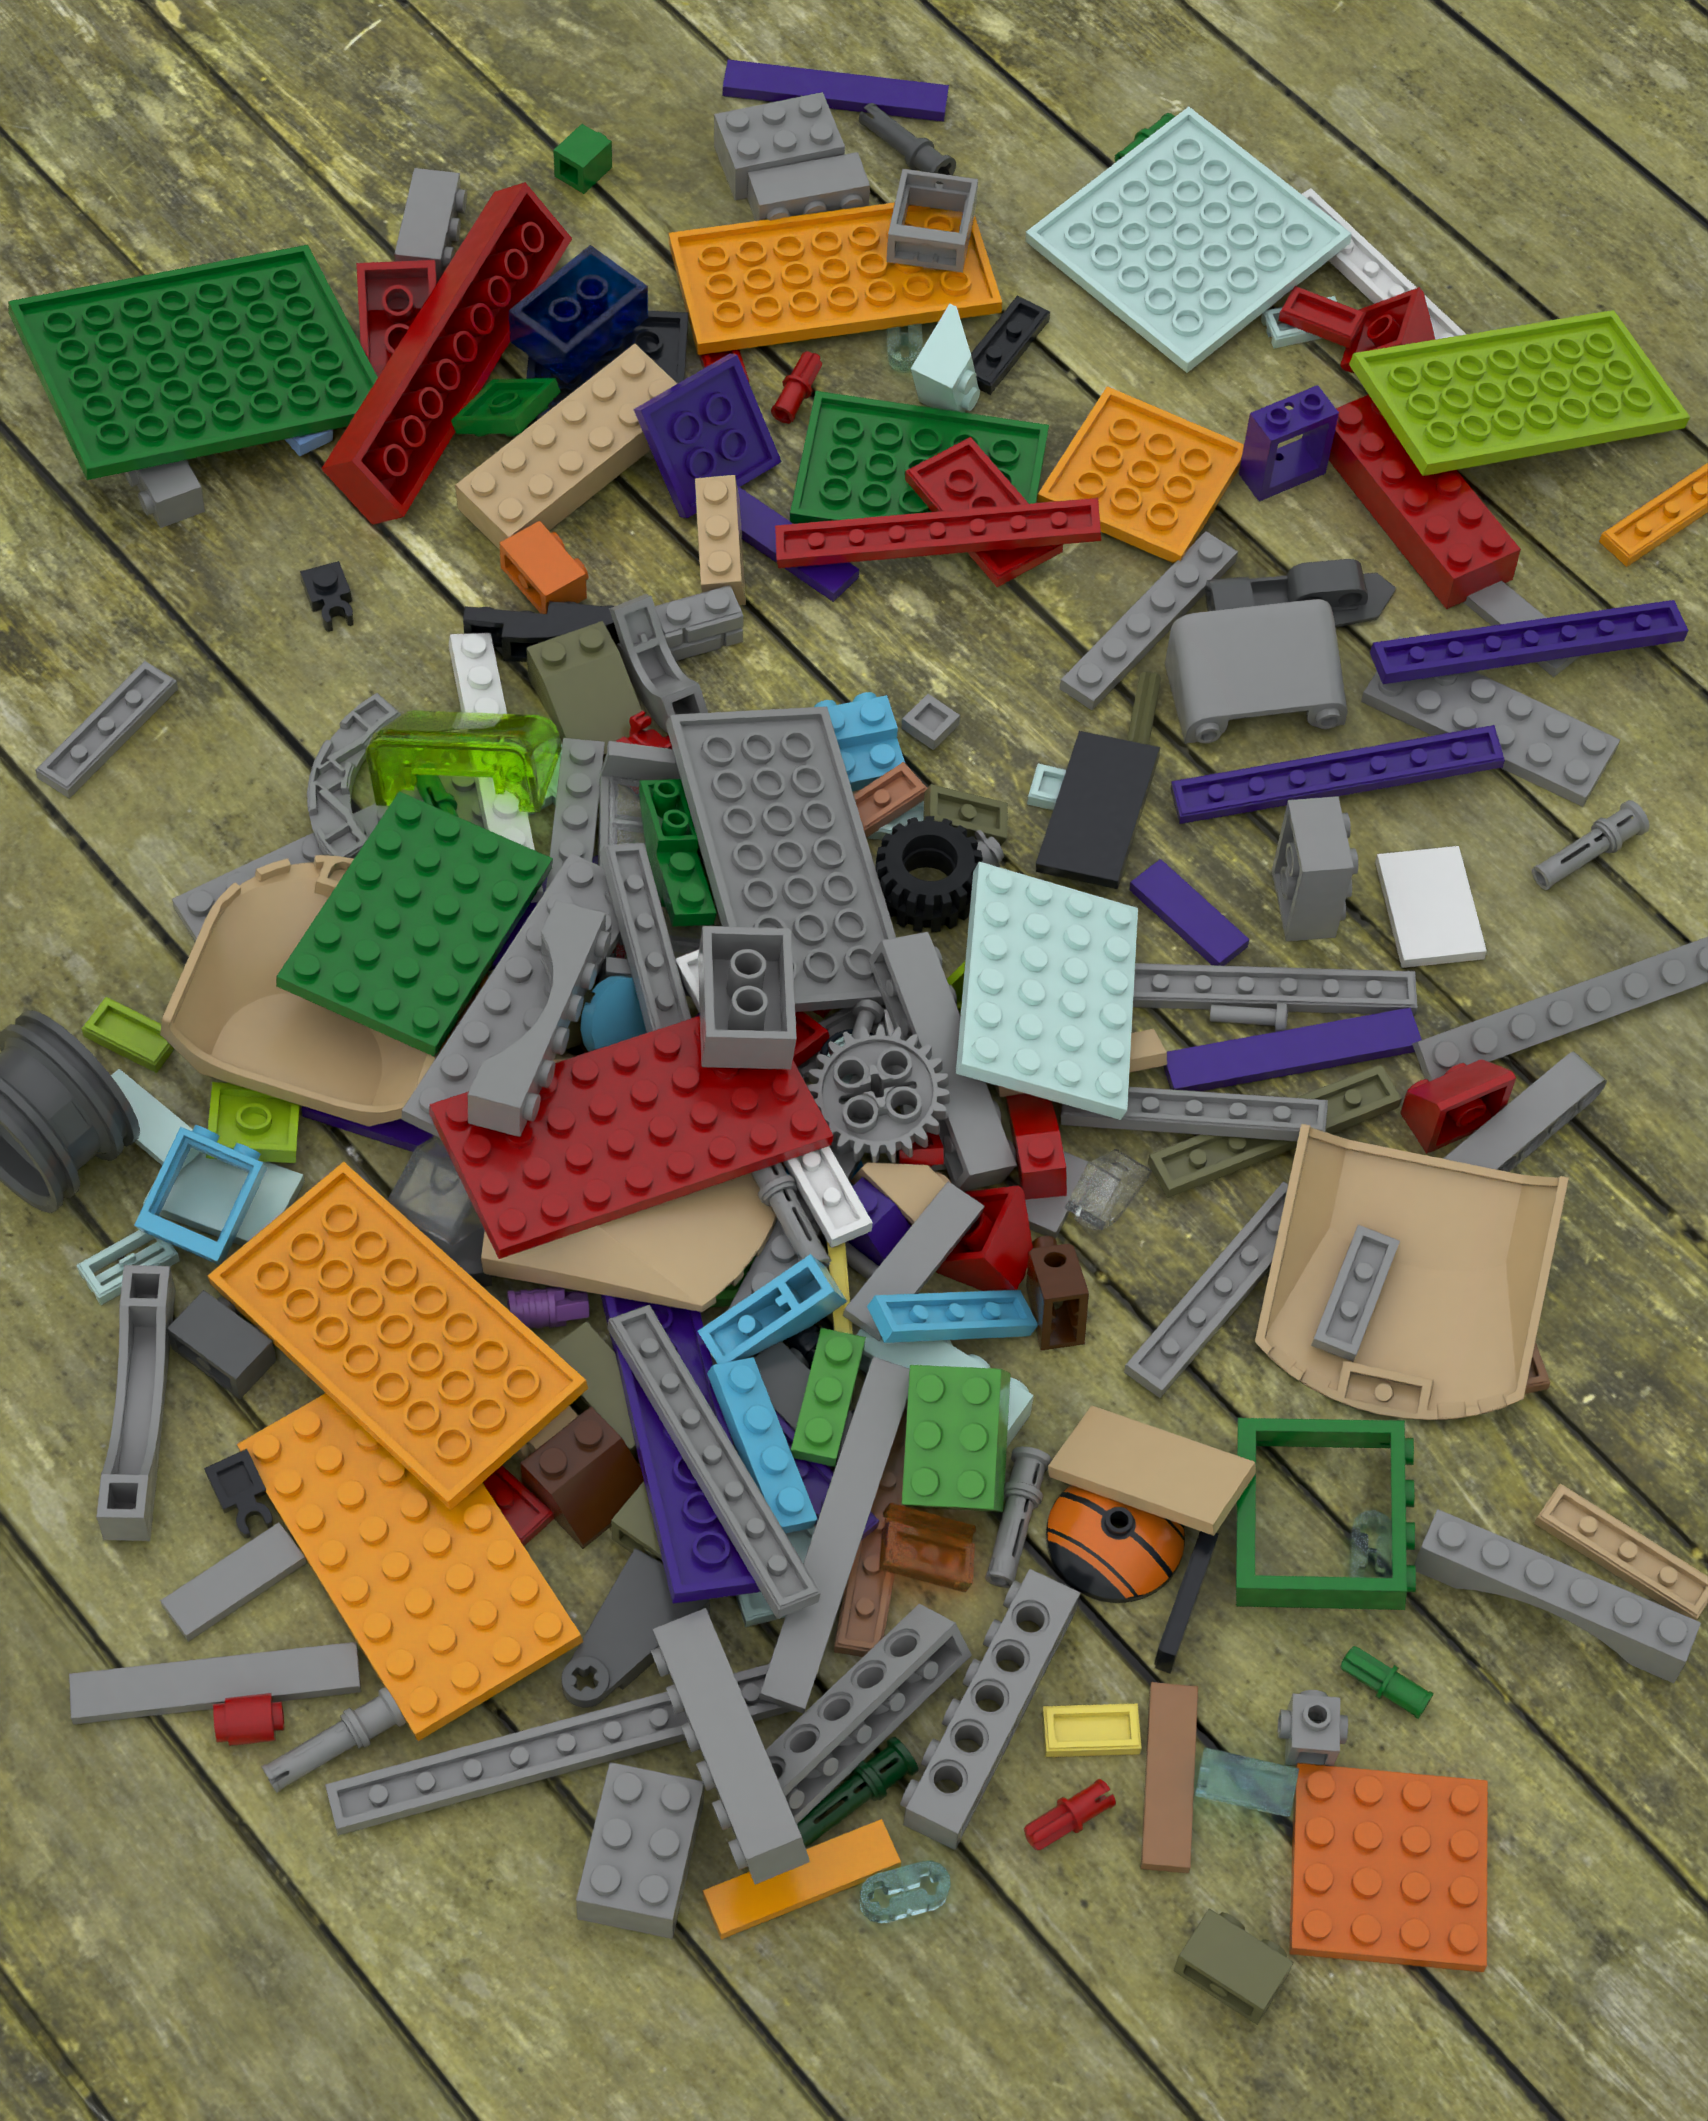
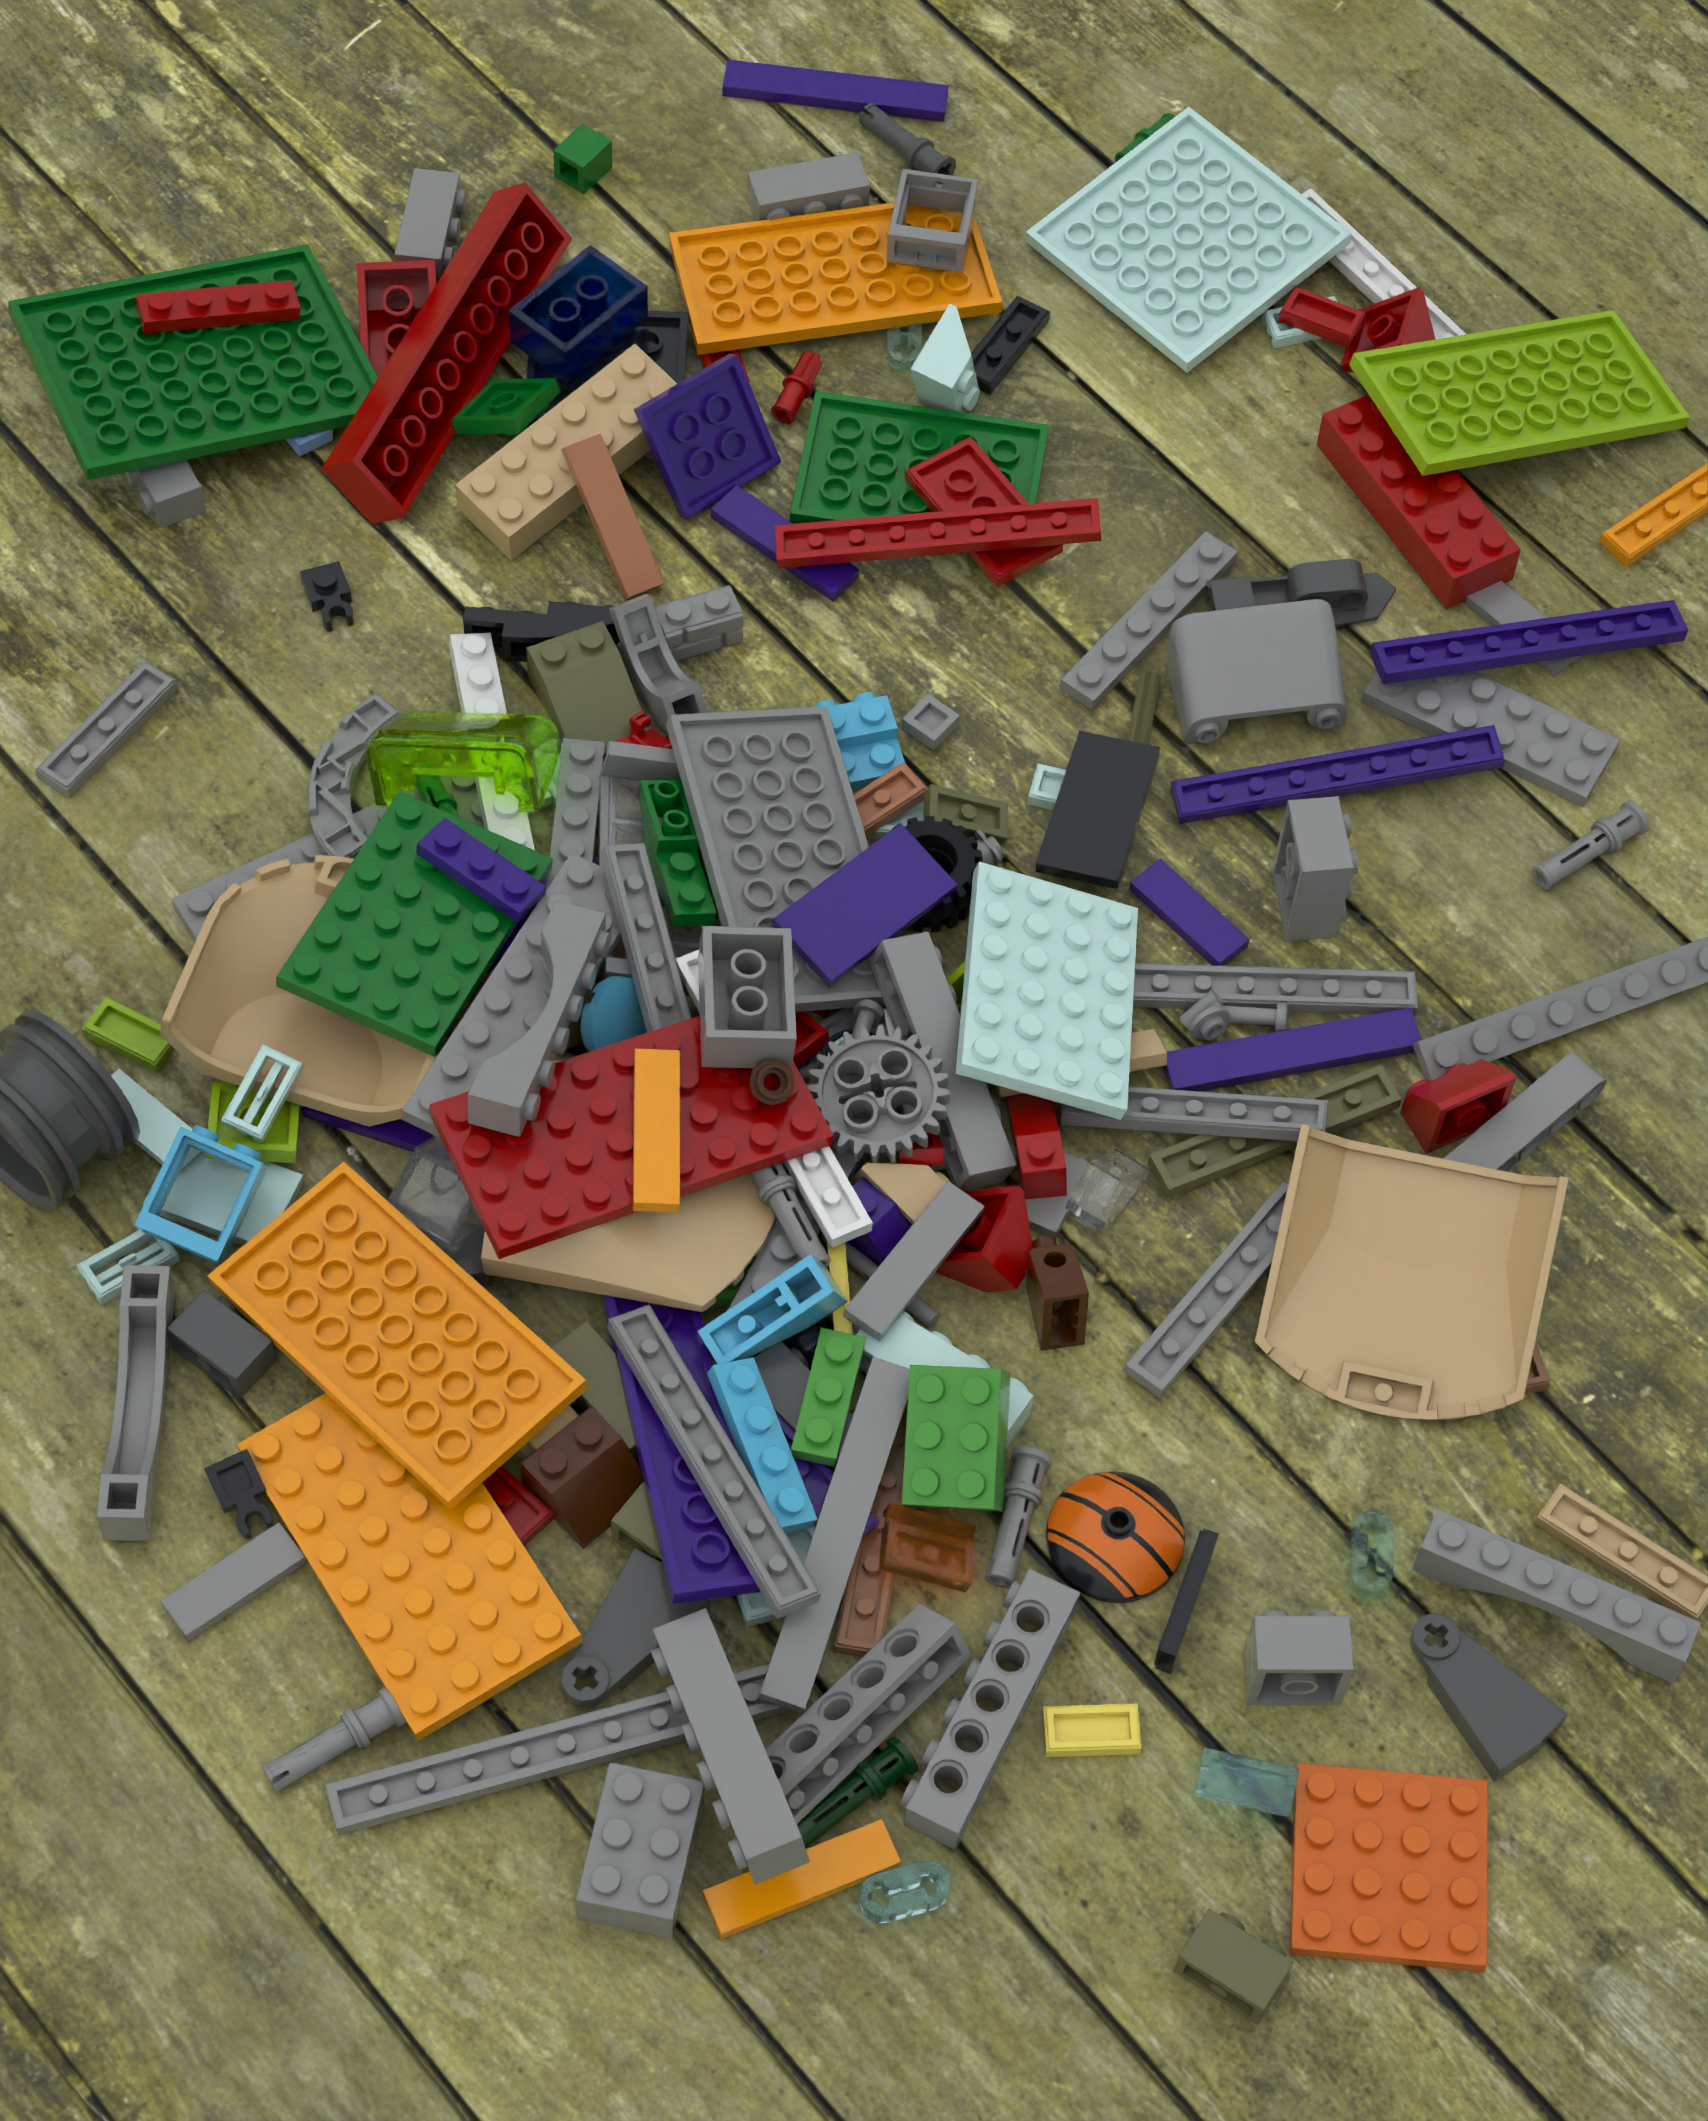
(208, 1681): light grey tile -> none
(217, 306): none -> red plate
(245, 1126): none -> light aqua tile
(248, 1719): red brick -> none
(481, 870): none -> dark purple plate
(543, 567): orange brick -> none
(548, 1306): medium lavender hinge -> none
(612, 516): none -> nougat tile
(656, 1130): none -> light orange tile
(720, 535): tan brick -> none
(774, 137): light grey brick -> none
(784, 1078): none -> reddish brown plate
(864, 904): none -> dark purple tile
(952, 1316): medium azure plate -> none
(1069, 1815): red axle -> none
(1148, 470): light orange plate -> none
(1152, 1470): tan tile -> none
(1169, 1778): medium nougat tile -> none
(1206, 1018): none -> light grey plate
(1274, 469): dark purple window -> none
(1297, 1659): none -> light grey brick
(1312, 1728): light grey brick -> none
(1327, 1591): green window -> none
(1355, 1293): light grey plate -> none
(1386, 1681): green axle -> none
(1430, 906): white tile -> none
(1485, 1699): none -> dark grey piece

